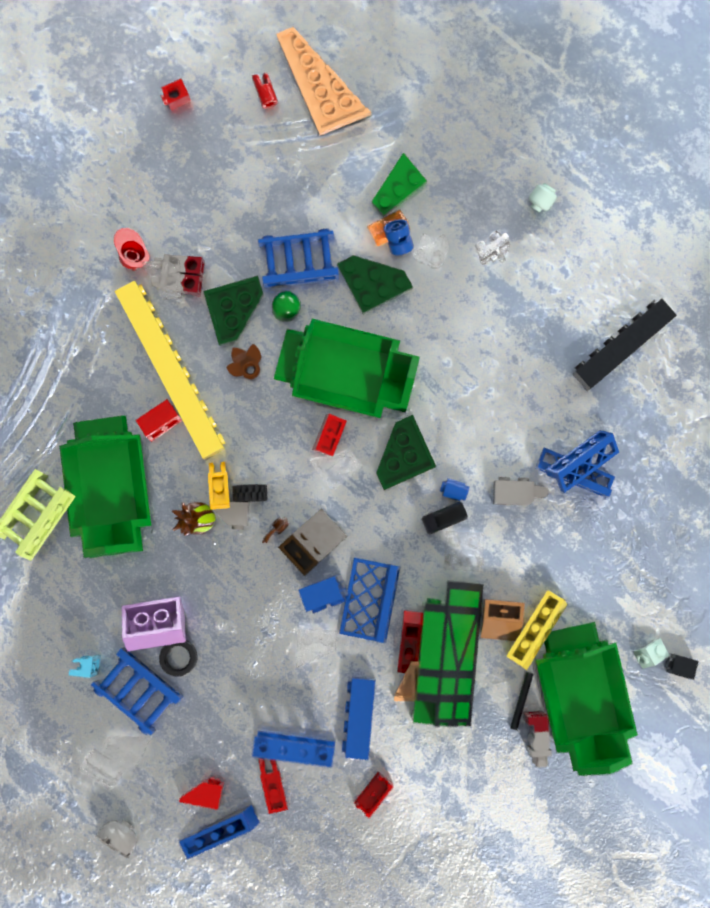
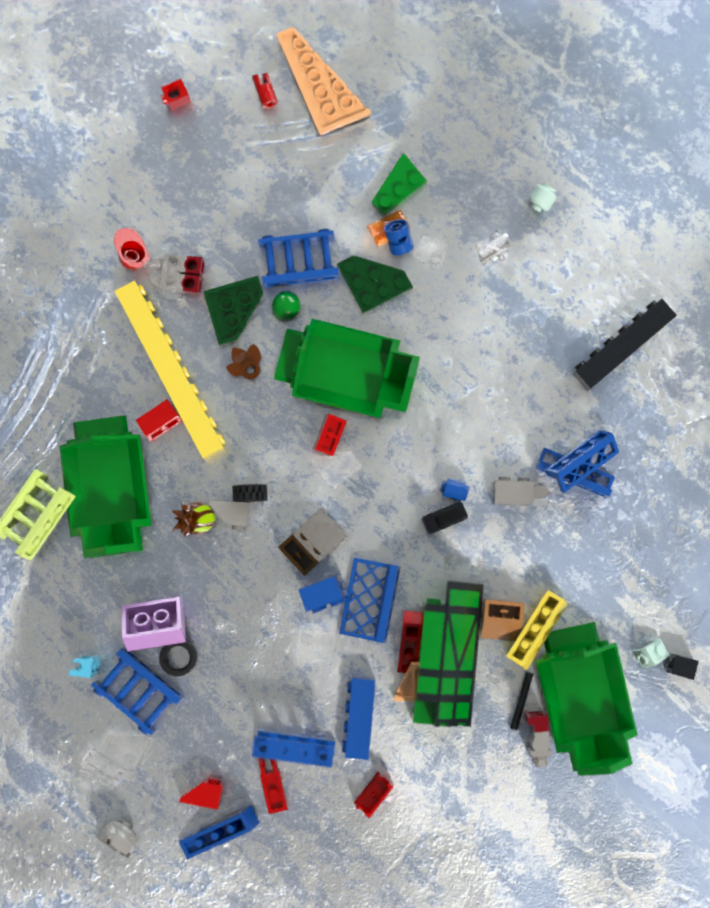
(218, 487): yellow hinge -> none
(279, 526): reddish brown plate -> none
(404, 454): dark green plate -> none

